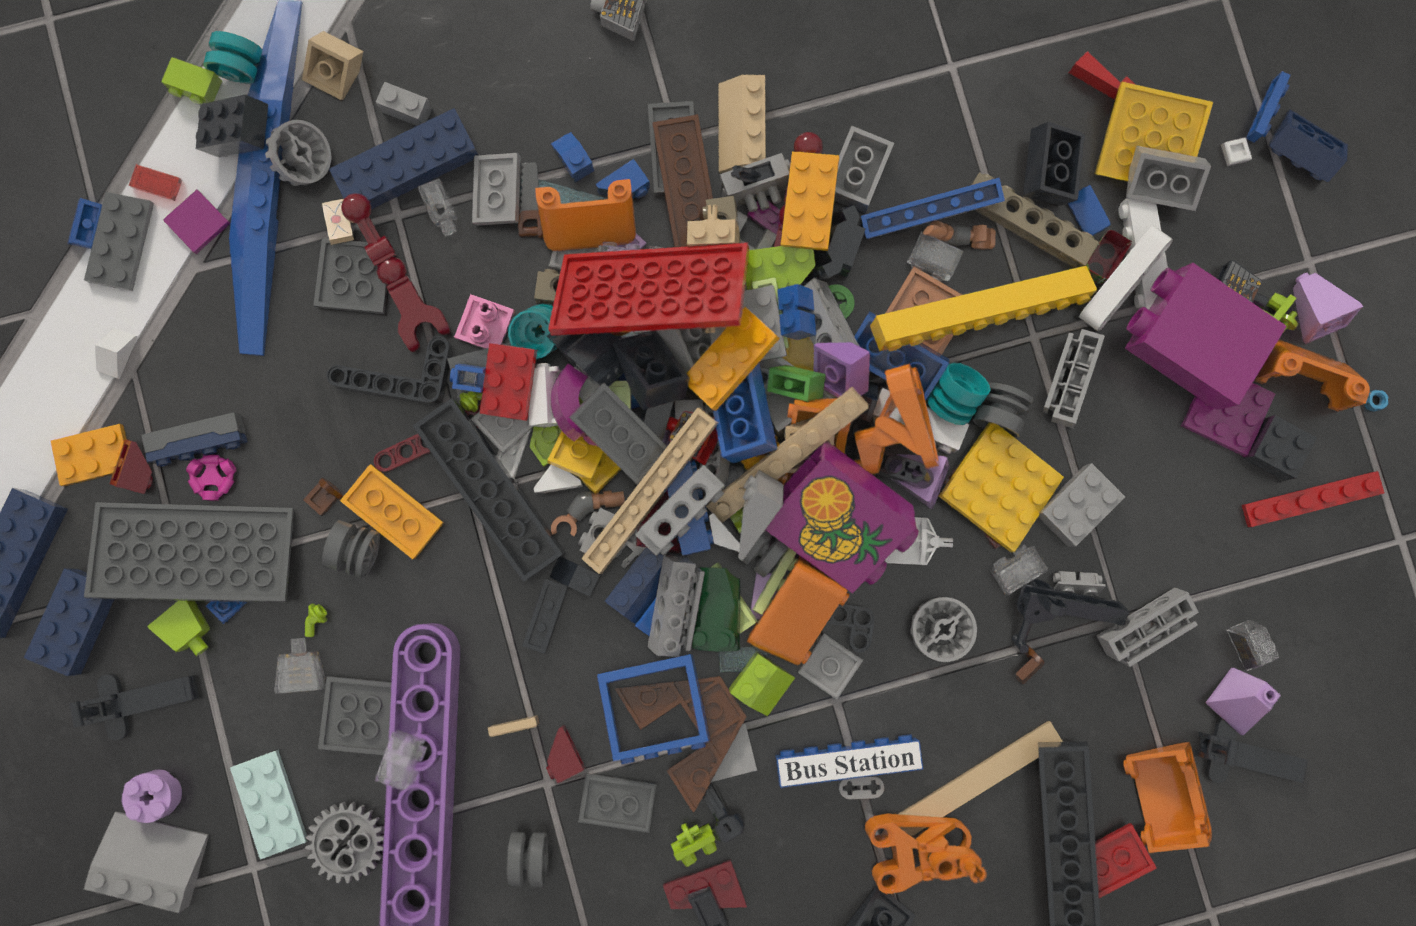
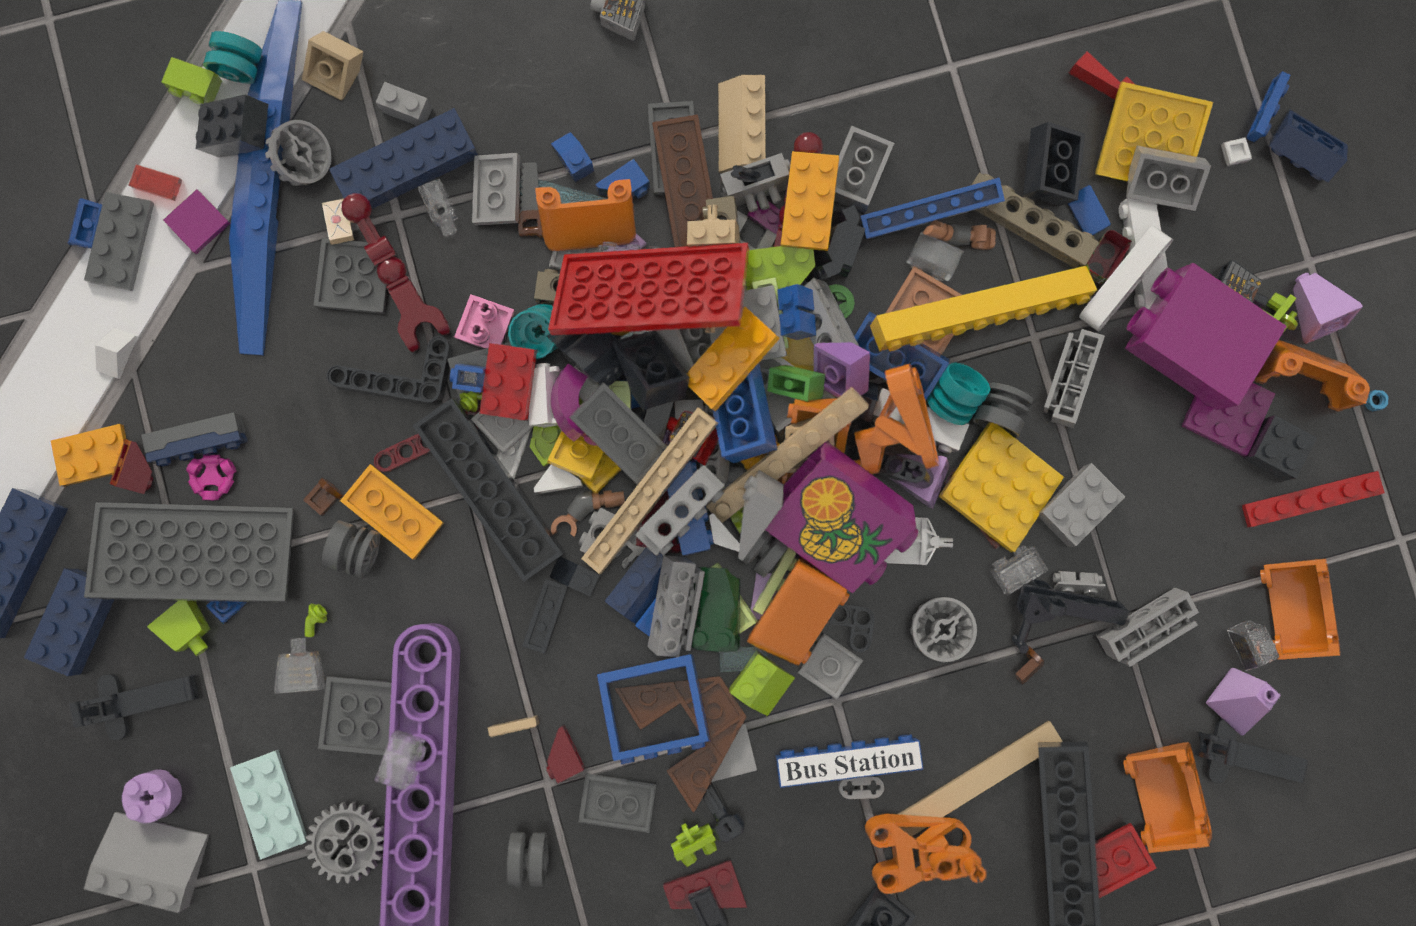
(1302, 609): none -> orange windscreen

